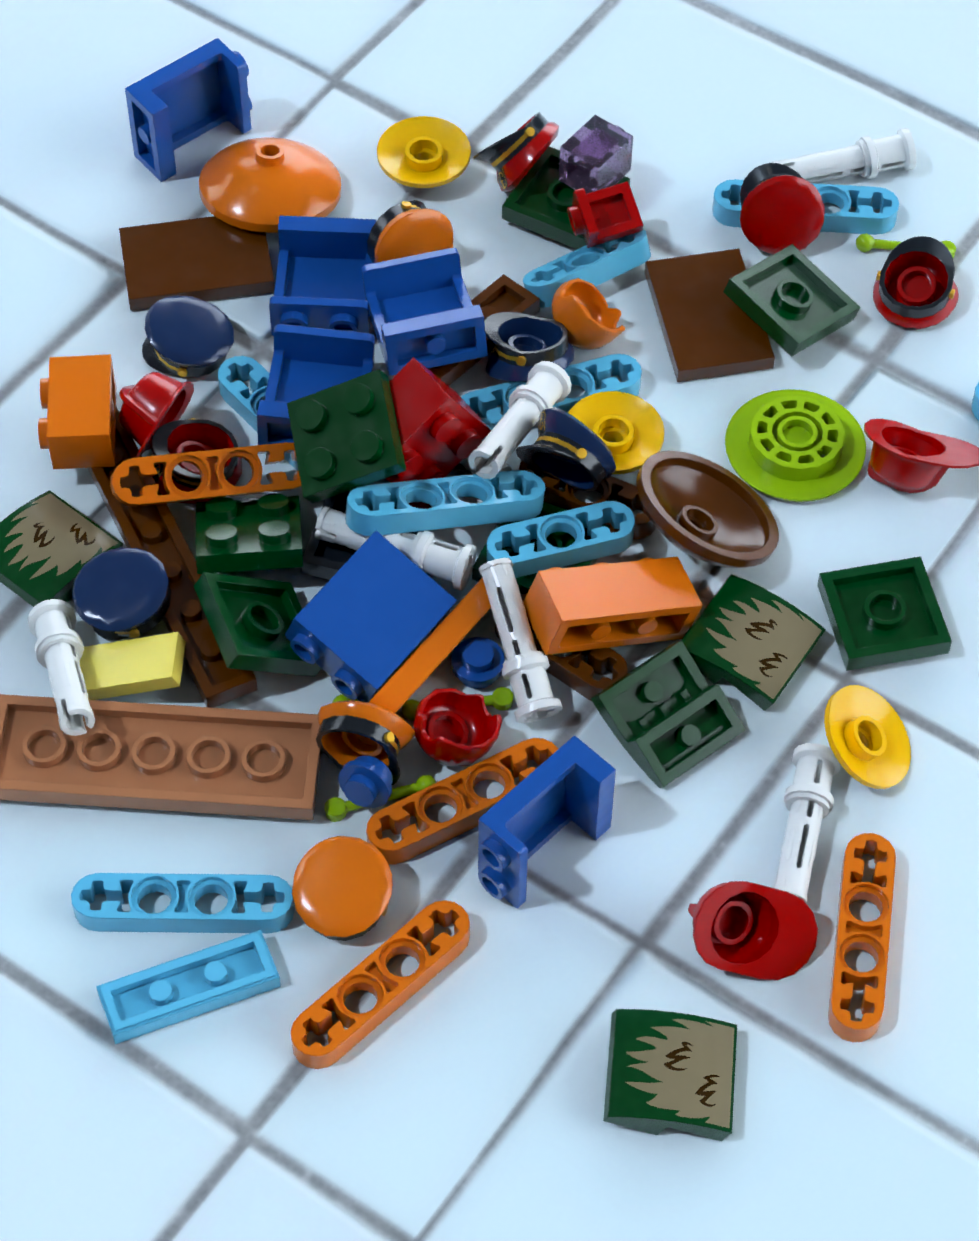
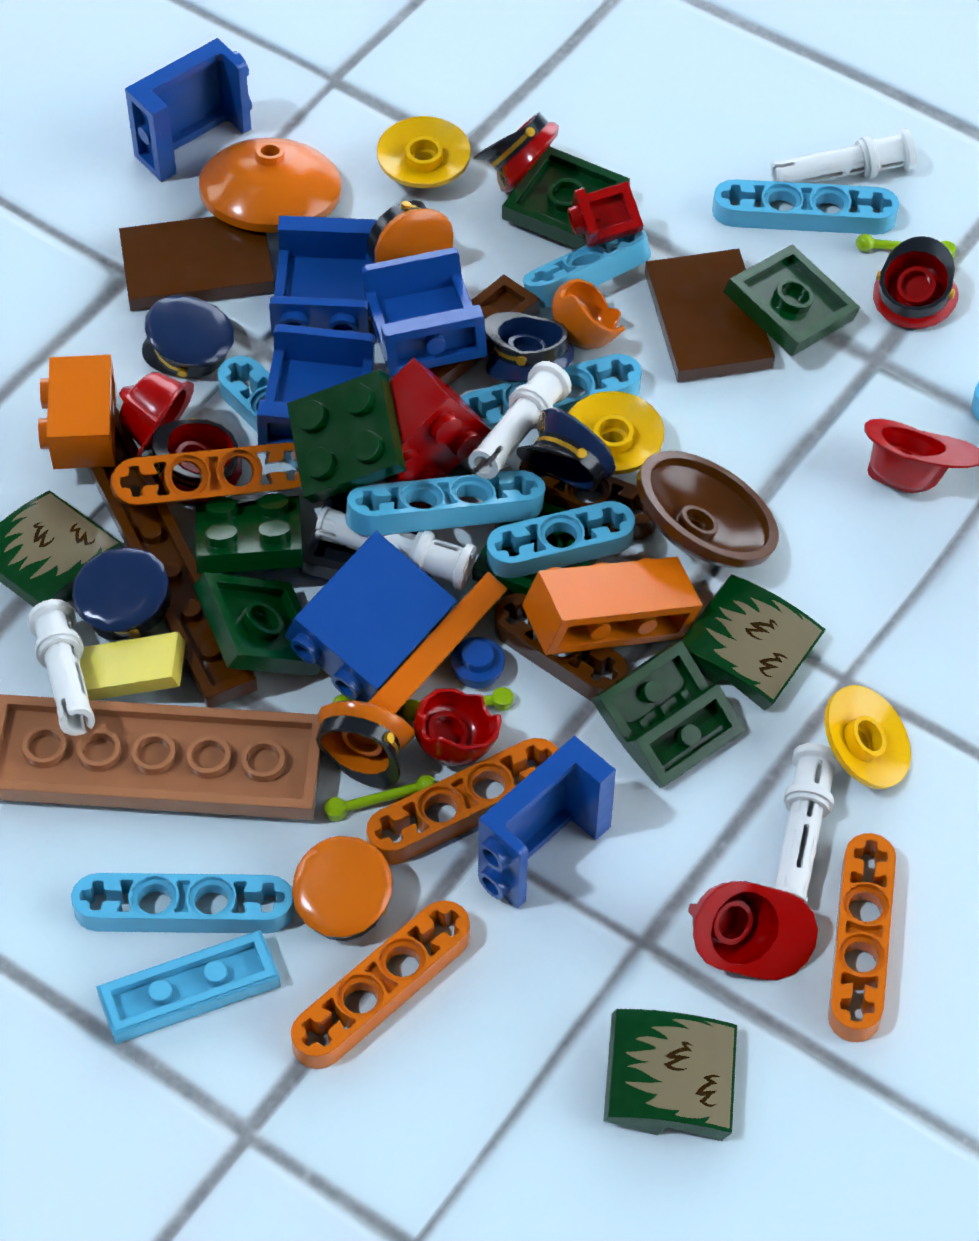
(366, 781): blue plate -> none
(524, 664): white pin -> none
(596, 156): clear purple brick -> none
(779, 208): red piece -> none
(798, 432): lime wheel -> none
(884, 613): dark green plate -> none

